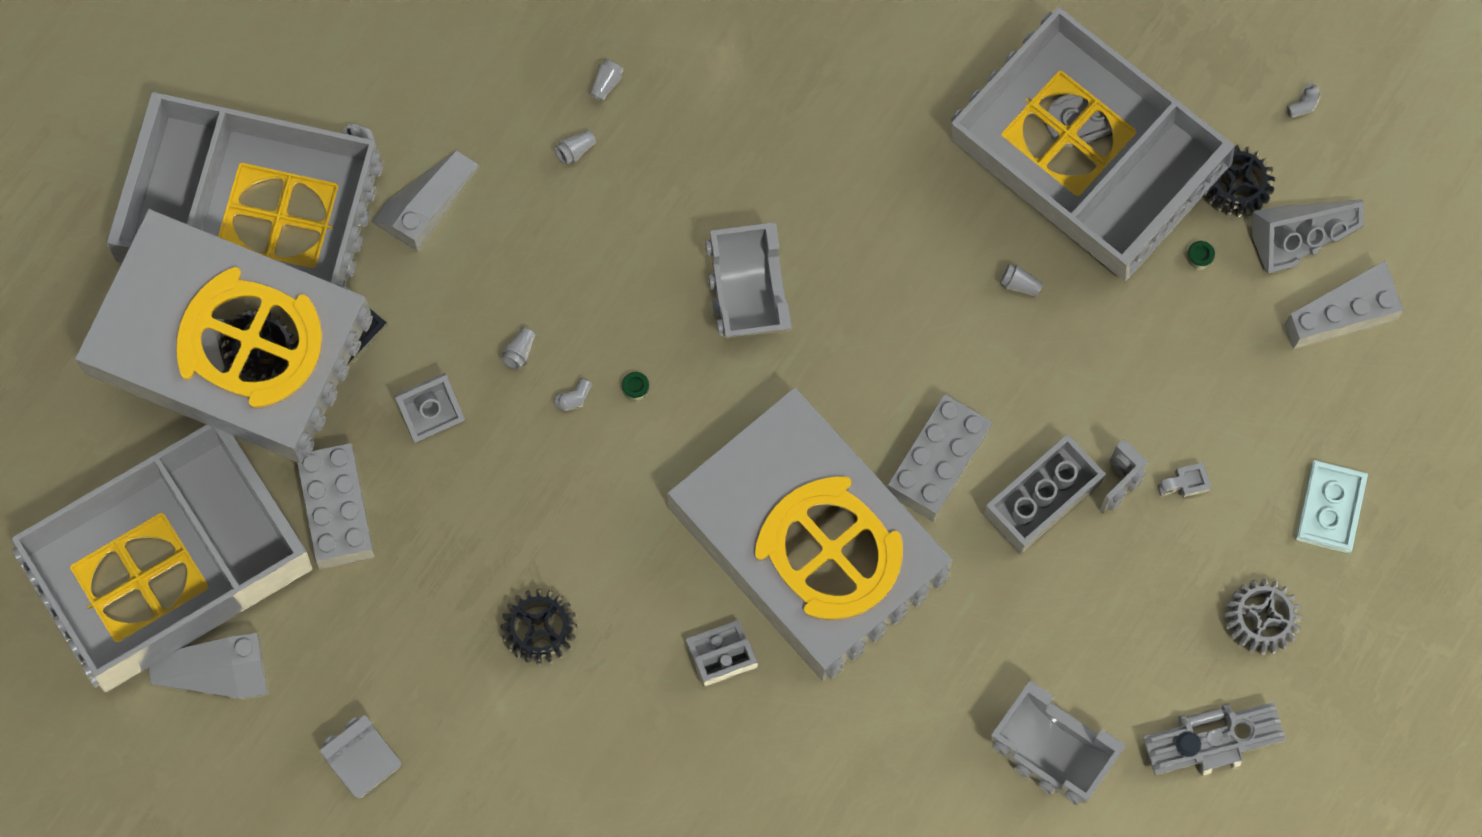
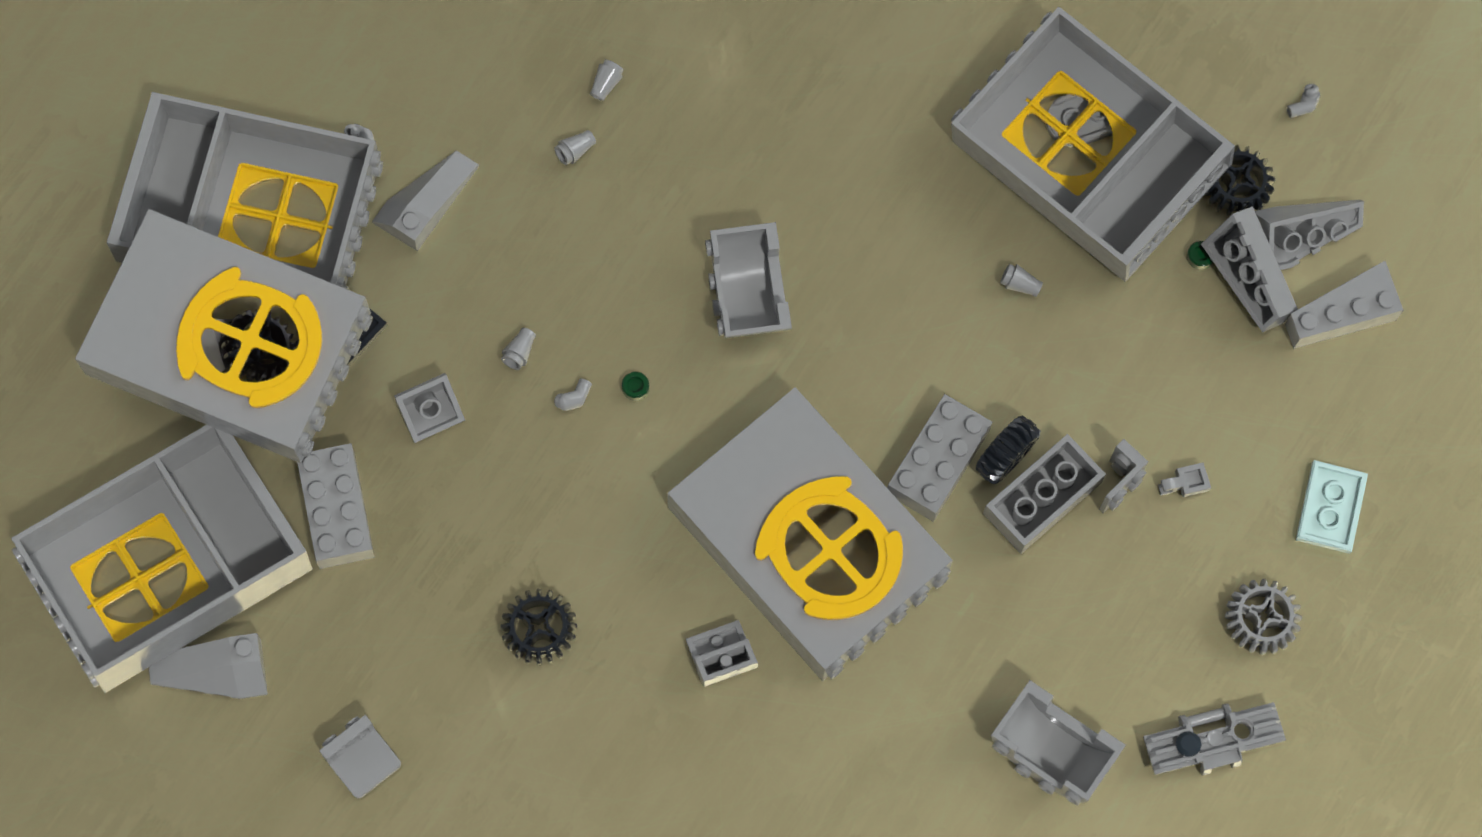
(1008, 449): none -> black gear
(1251, 268): none -> light grey wedge

